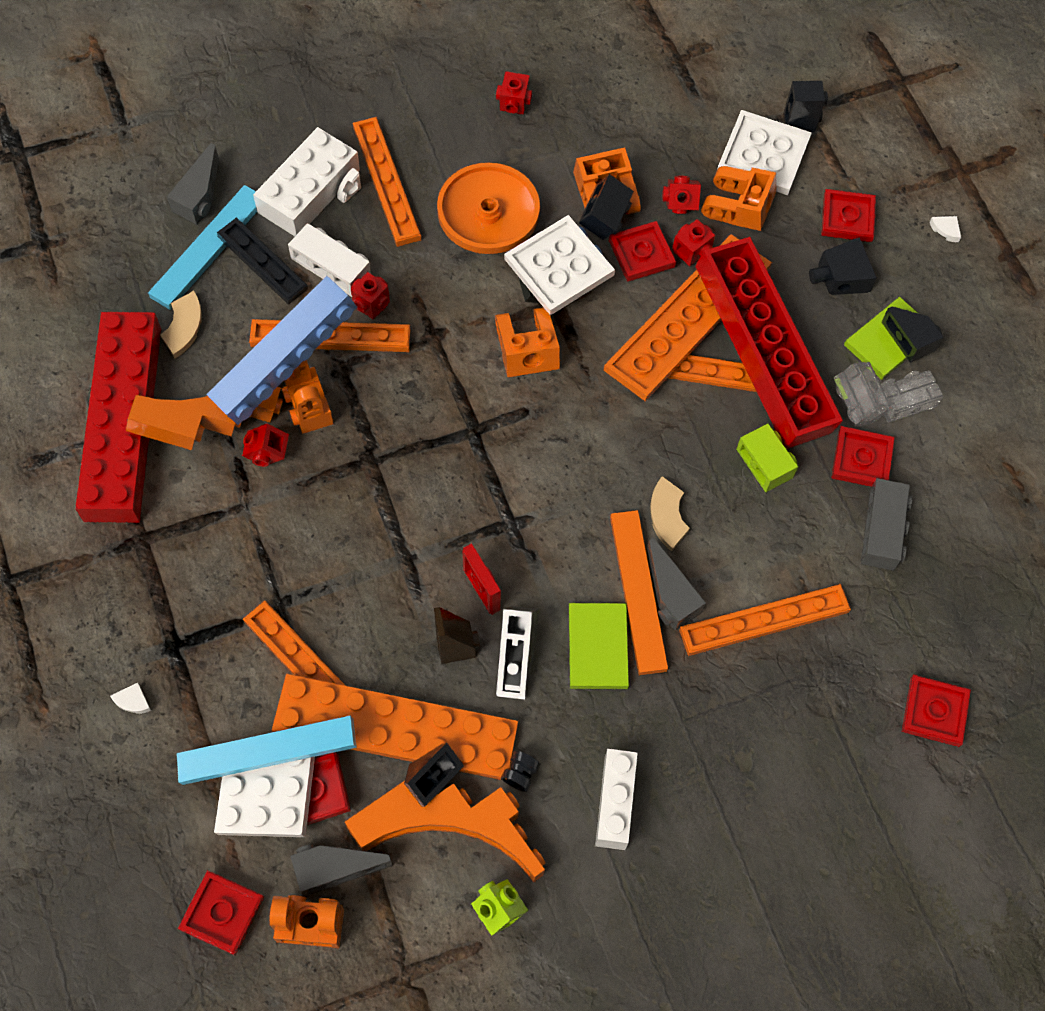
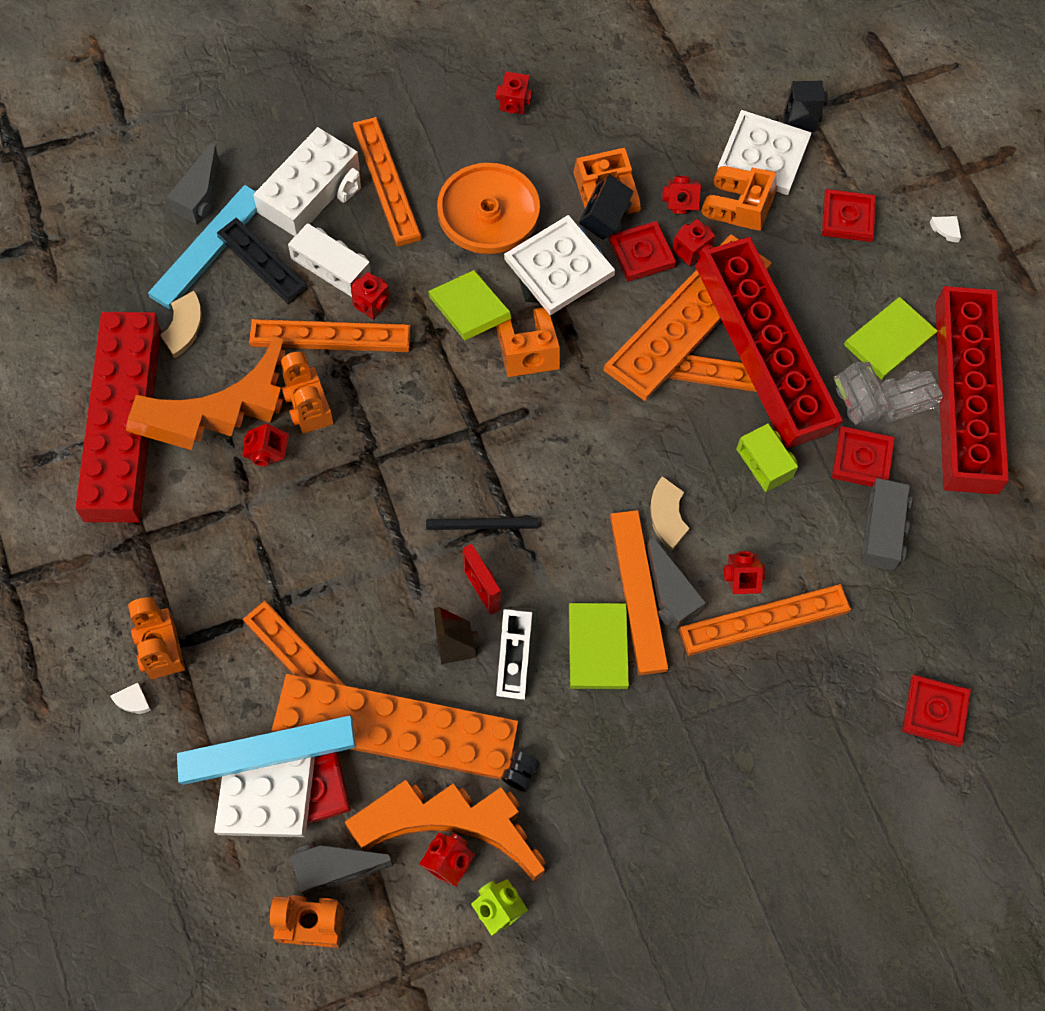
(155, 638): none -> orange brick
(221, 912): red plate -> none
(282, 350): brick -> none
(431, 773): black slope -> none
(447, 858): none -> red brick
(469, 305): none -> lime tile
(481, 523): none -> black bar
(616, 799): white brick -> none
(744, 573): none -> red brick
(845, 269): black torso -> none
(912, 332): black slope -> none
(972, 391): none -> red brick

